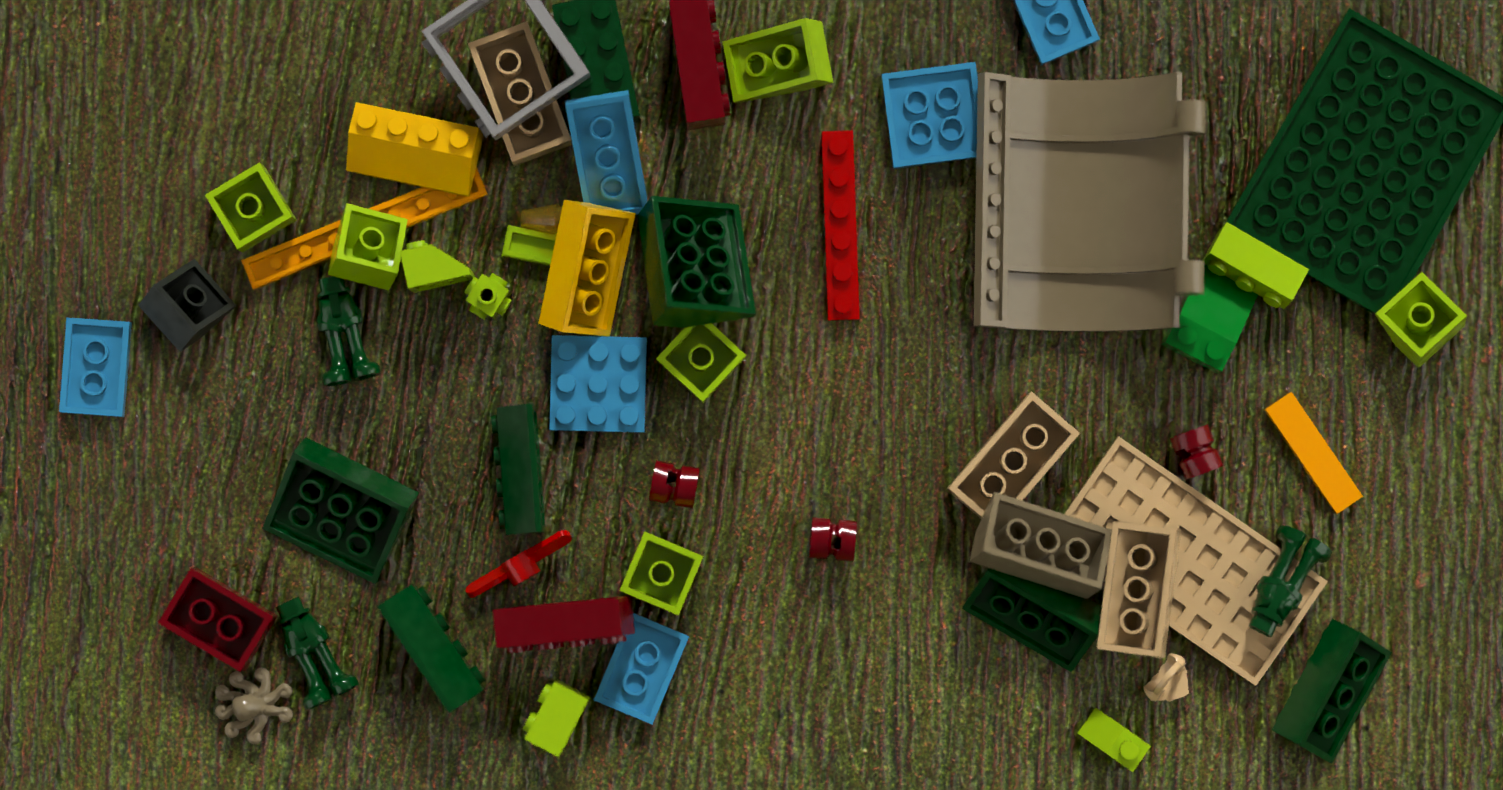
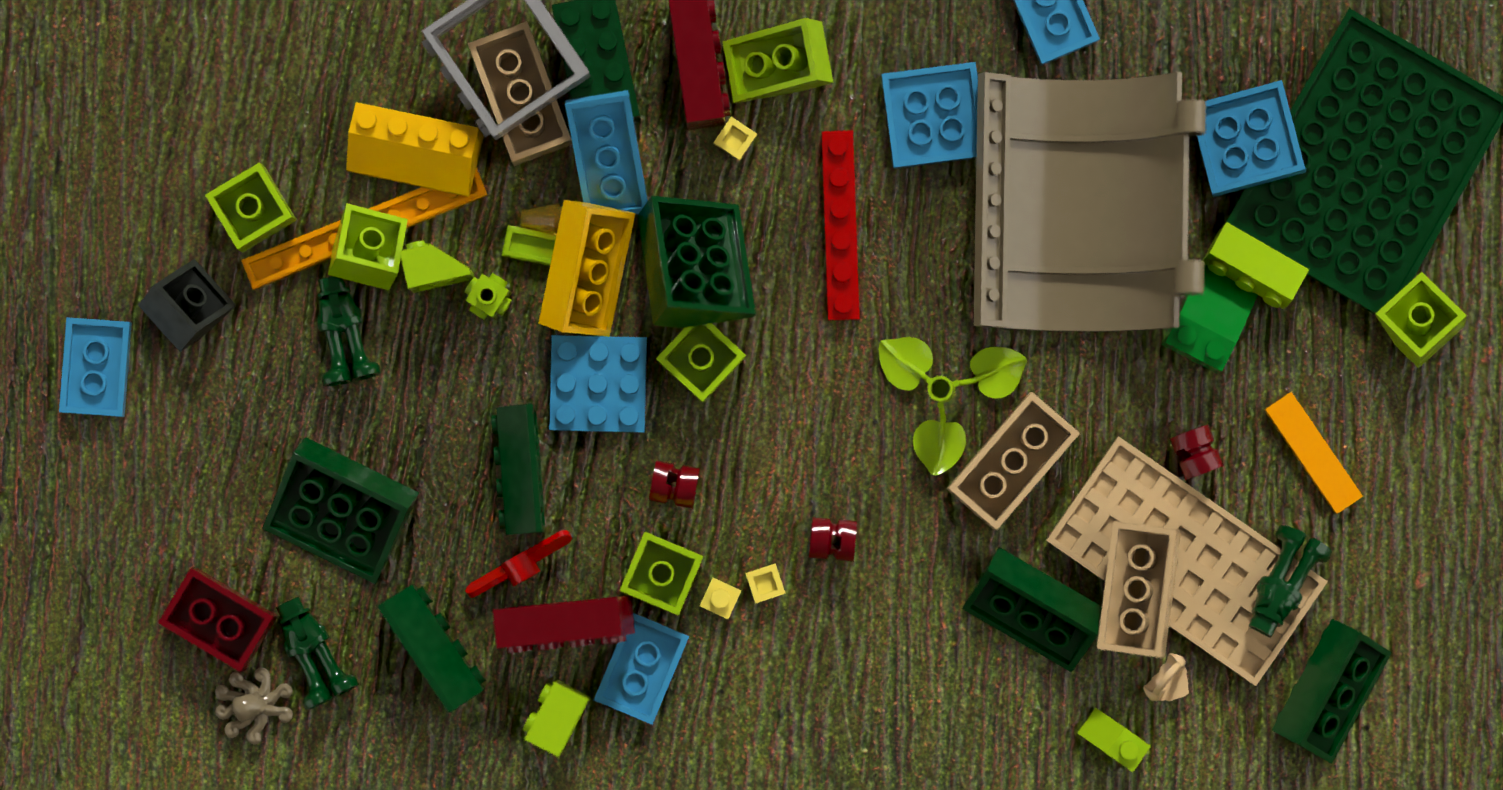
(720, 598): none -> light yellow plate
(735, 138): none -> light yellow plate
(765, 583): none -> light yellow plate
(906, 362): none -> lime plant
(1042, 546): dark tan slope -> none
(1249, 139): none -> dark azure plate

